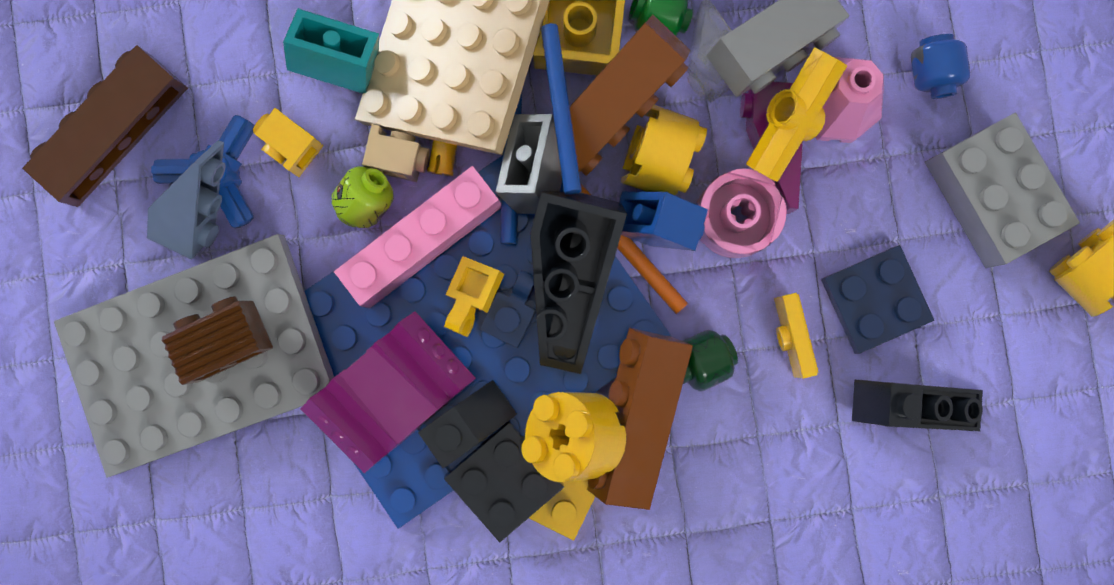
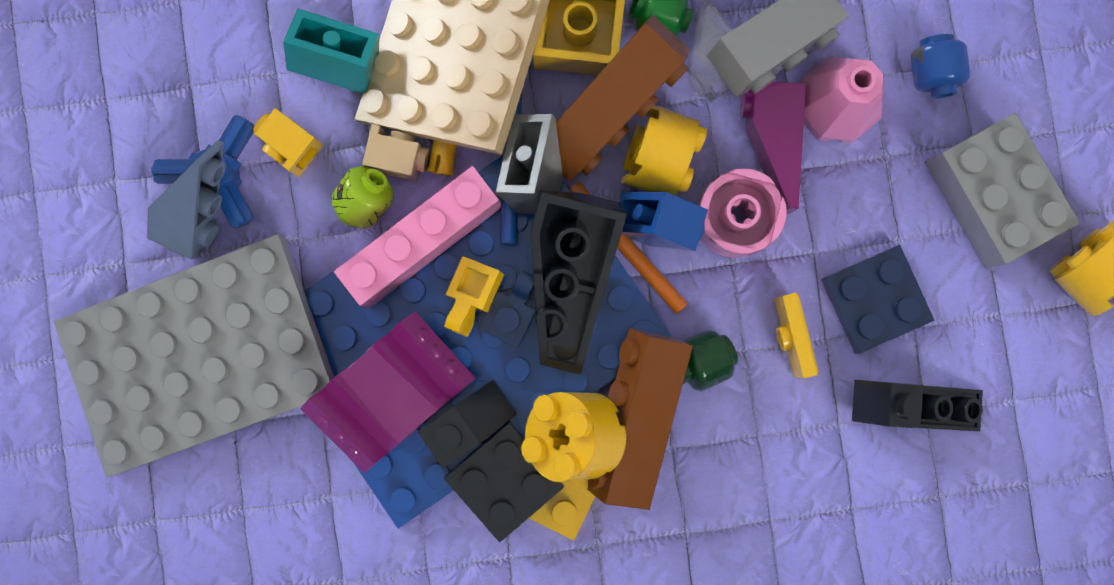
(104, 127): reddish brown brick -> none
(216, 341): reddish brown brick -> none
(561, 109): blue bar -> none
(796, 114): yellow piece -> none

